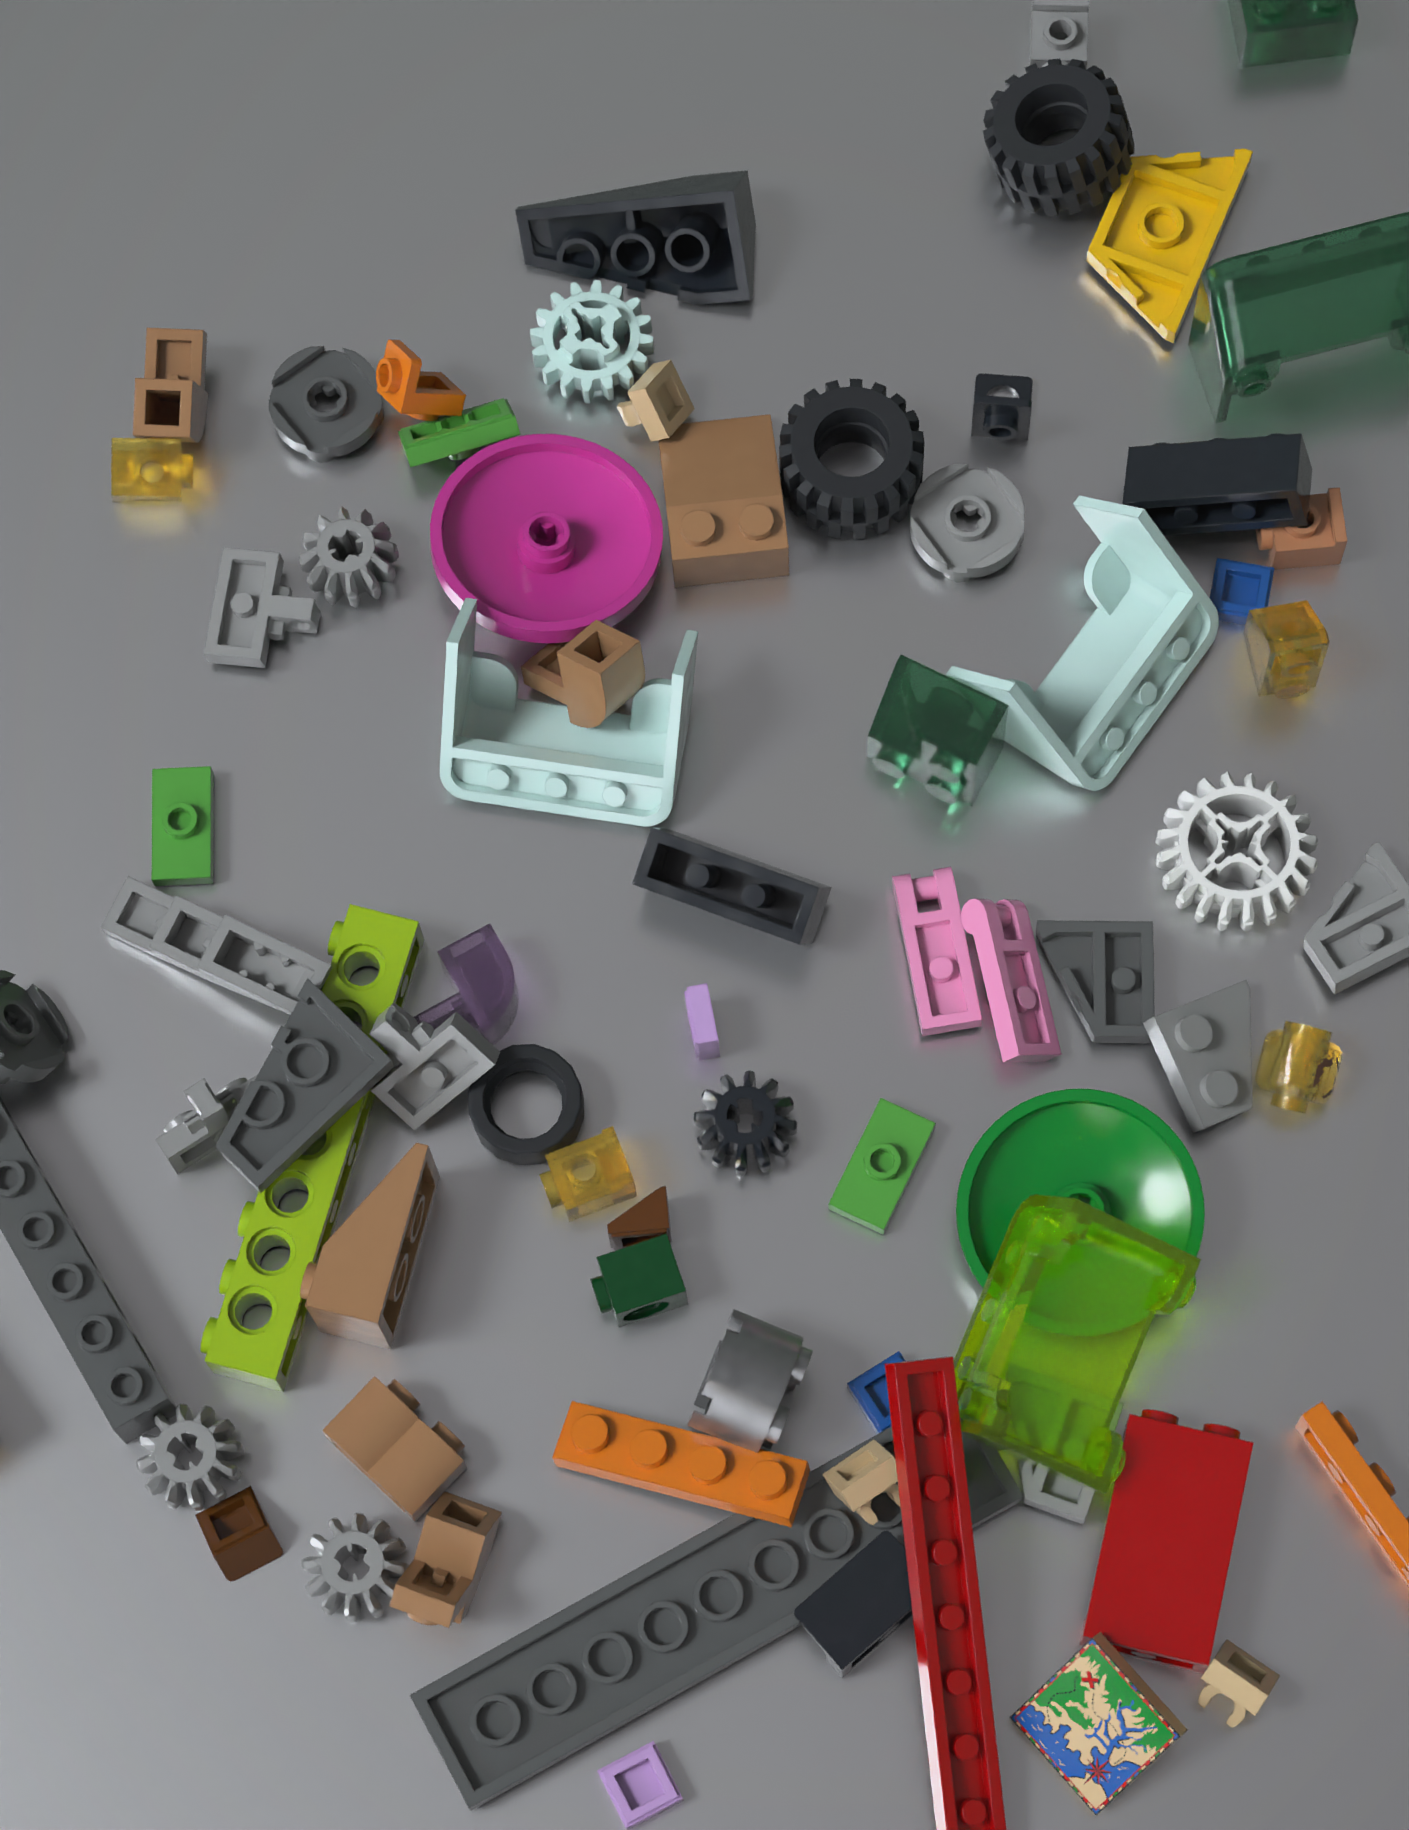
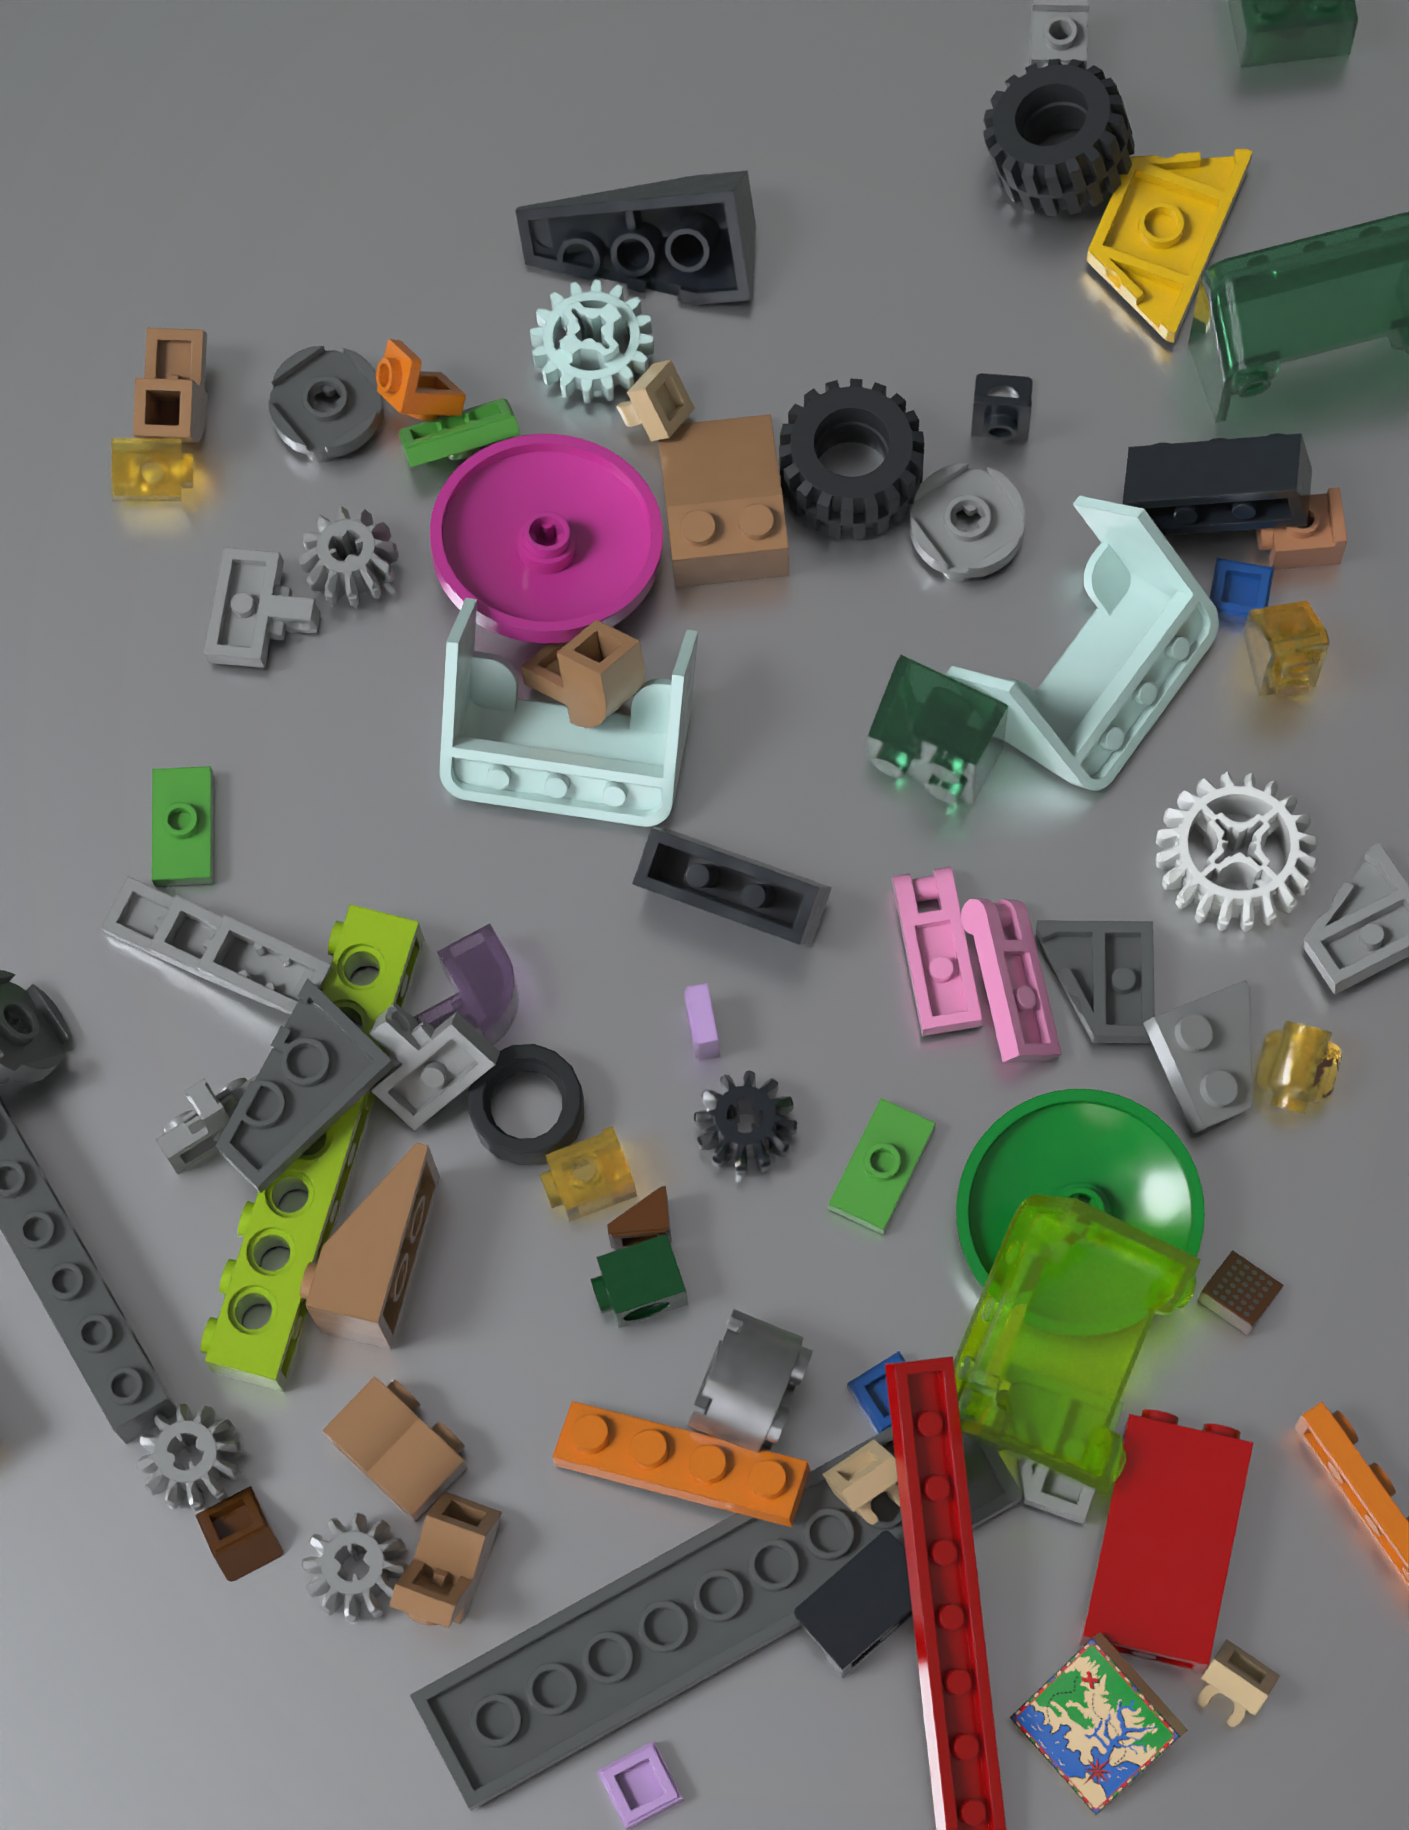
(1240, 1292): none -> reddish brown slope

